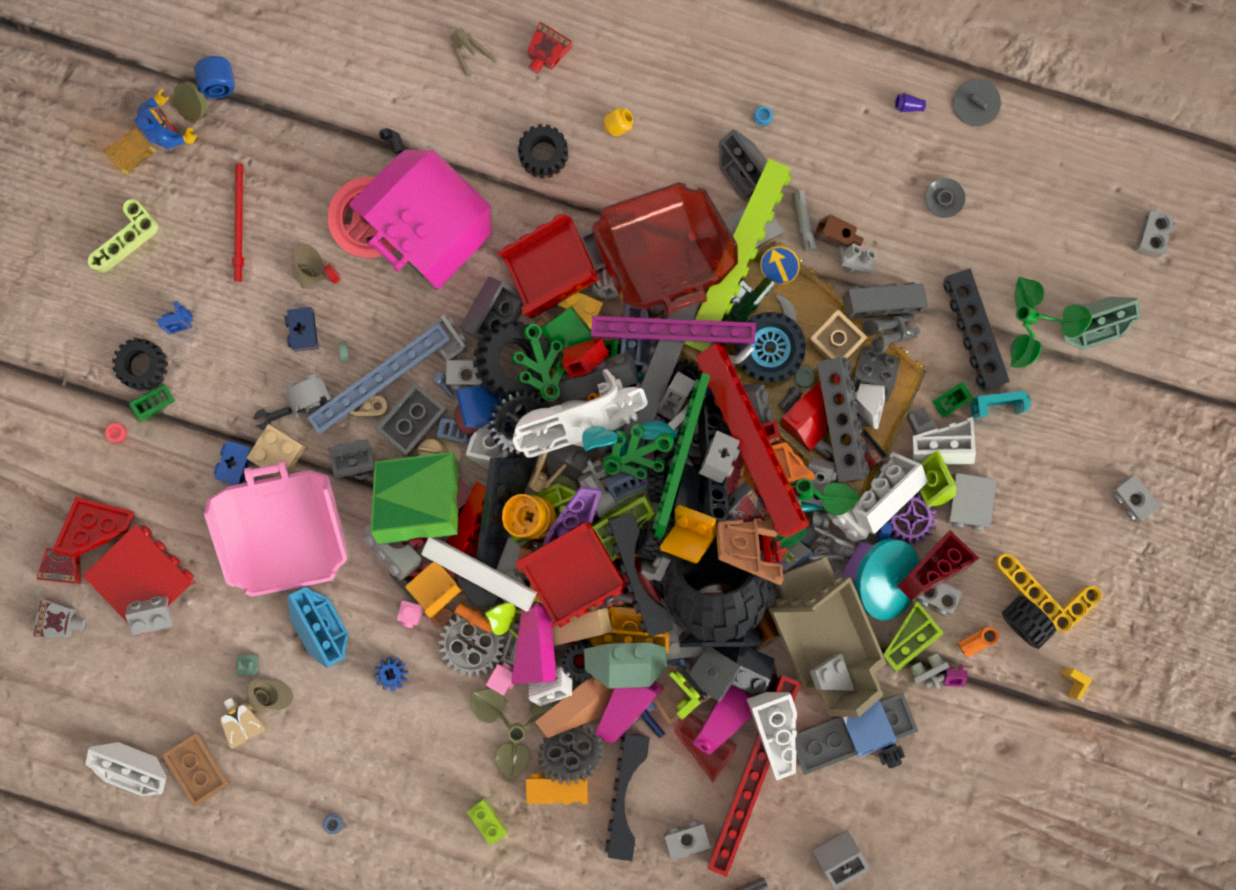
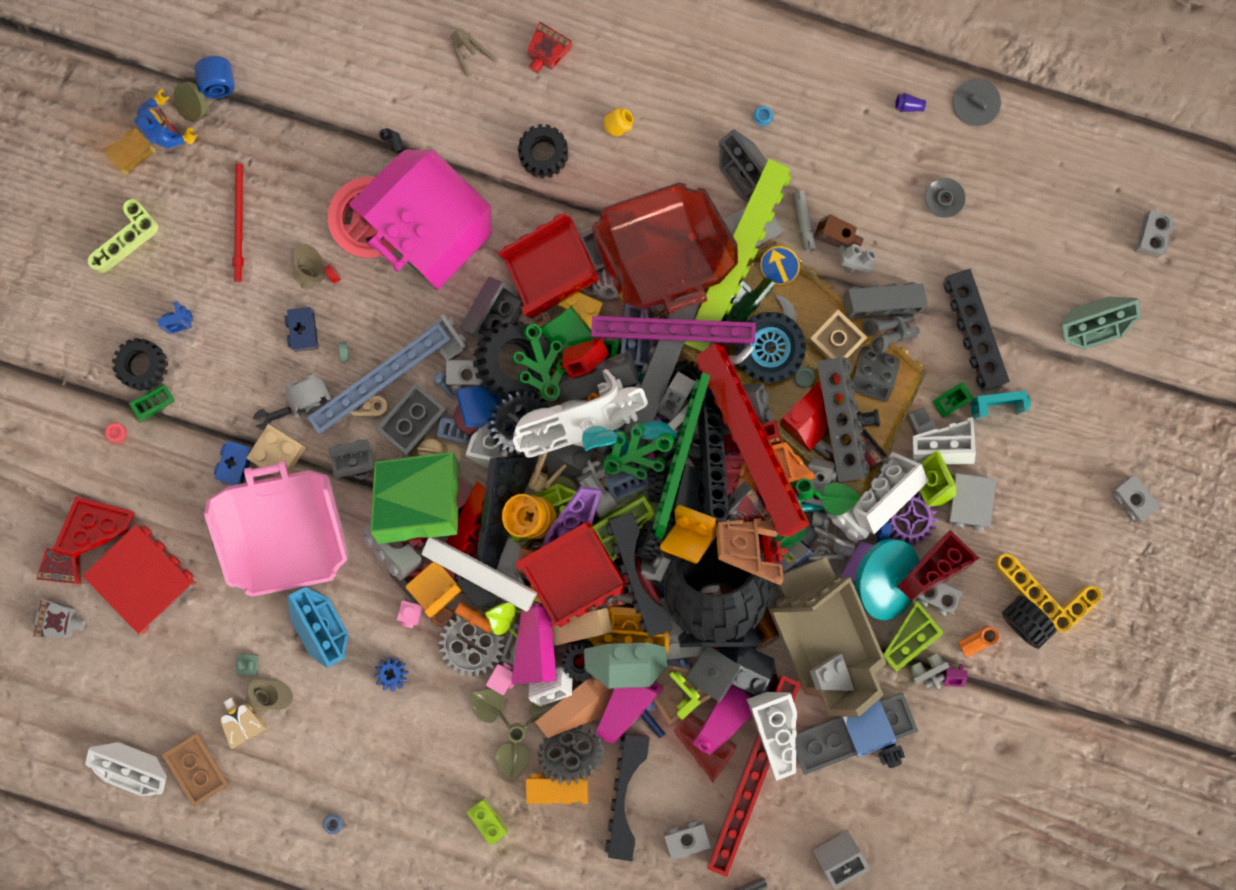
(149, 615): light grey bracket -> none
(682, 669): black hinge -> none
(719, 457): light grey brick -> none
(791, 398): dark grey pin -> none
(870, 403): white slope -> none
(1028, 295): green plant -> none
(1080, 681): yellow panel -> none

